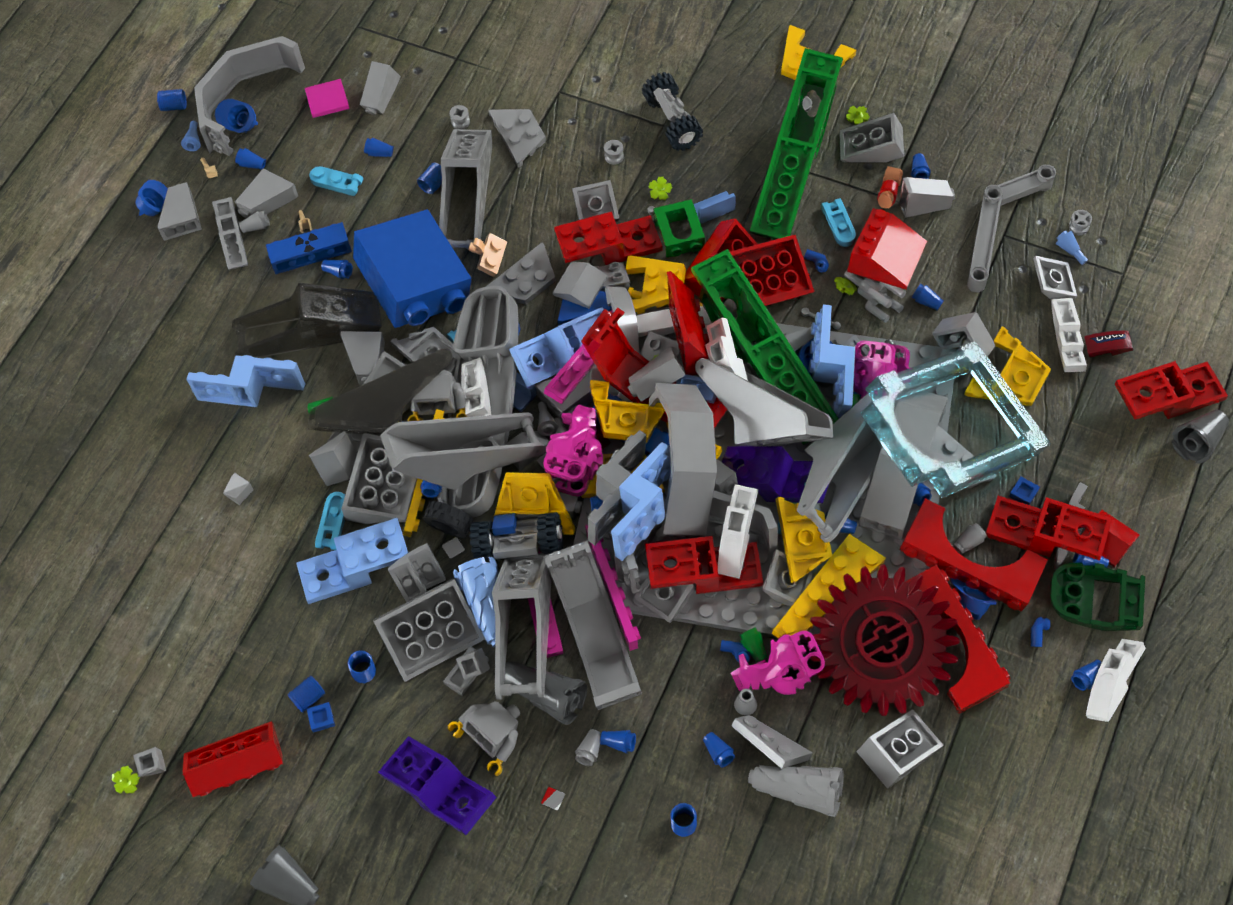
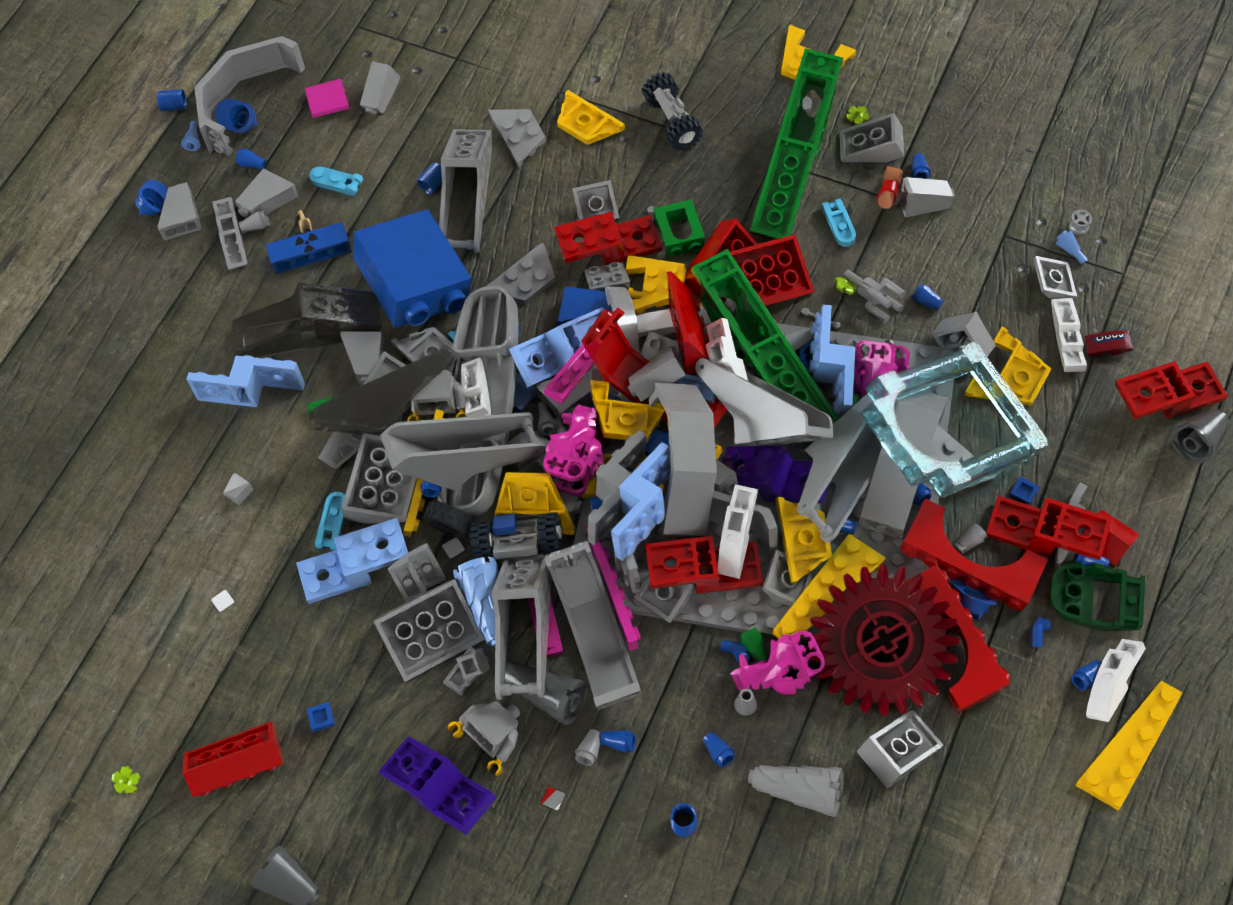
(149, 762): light grey slope -> none
(210, 170): tan hand -> none
(222, 600): none -> white sticker
(306, 693): blue piece -> none
(335, 459): light grey slope -> none
(338, 268): blue cone -> none
(356, 658): blue piece -> none
(378, 148): blue cone -> none
(457, 121): light grey wheel -> none
(490, 252): light nougat plate -> none
(580, 284): light grey slope -> none
(586, 120): none -> yellow wing
(613, 157): light grey wheel -> none
(660, 188): lime plant -> none
(715, 206): medium blue panel -> none
(770, 742): light grey wing -> none
(819, 260): blue arm -> none
(886, 250): slope -> none
(992, 200): light grey piece -> none
(1123, 758): none -> yellow wing

